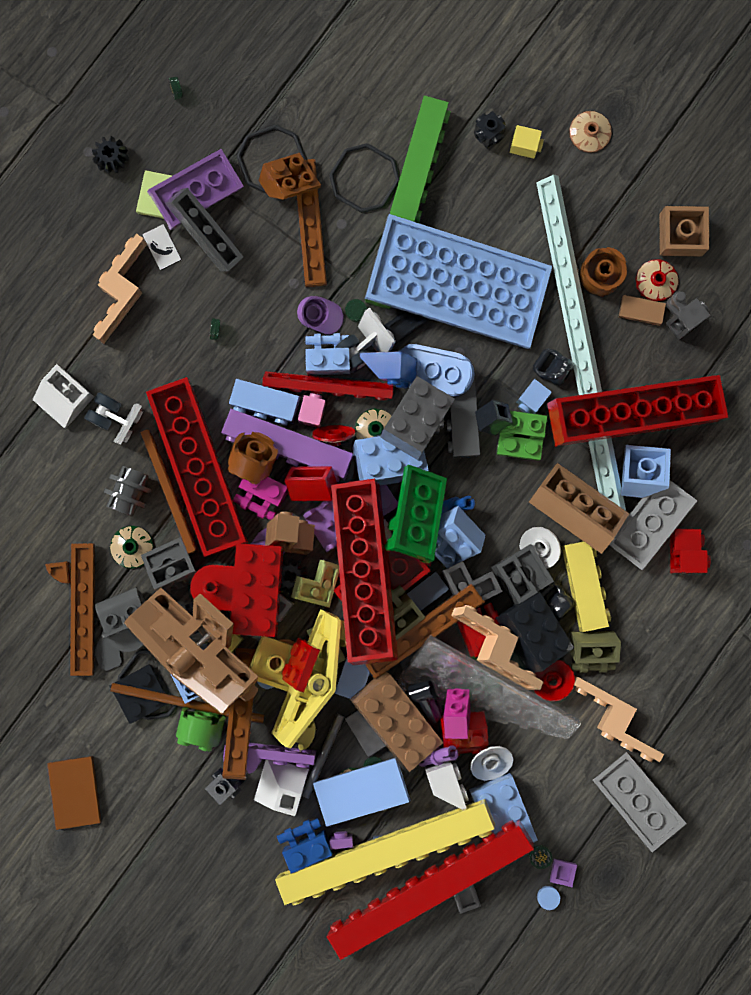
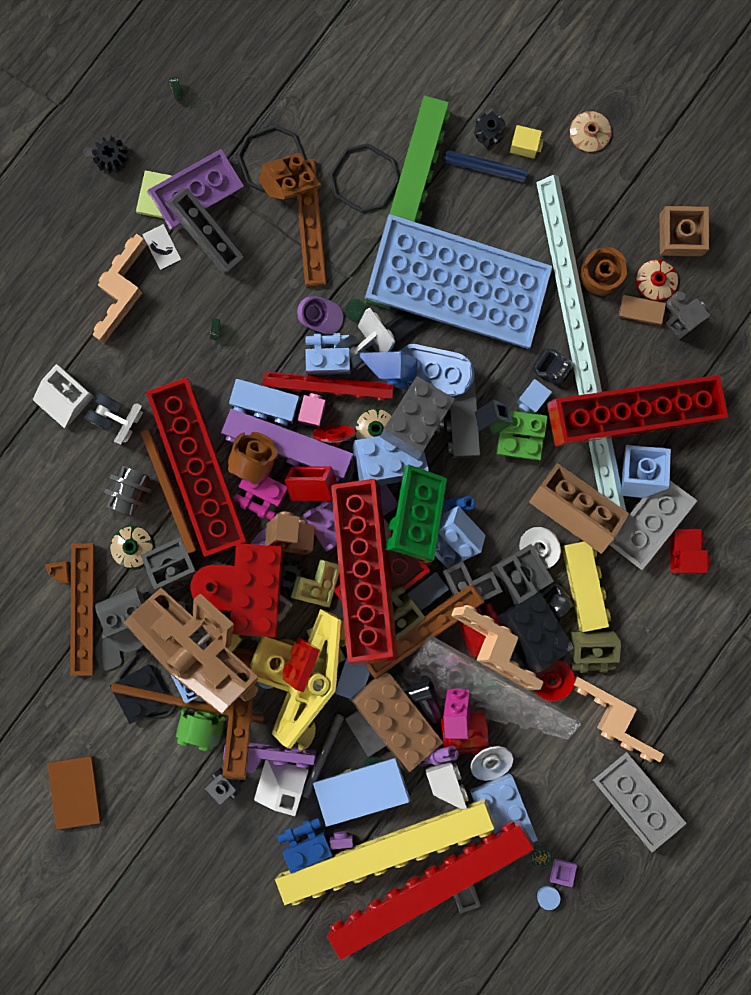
(485, 166): none -> dark blue axle

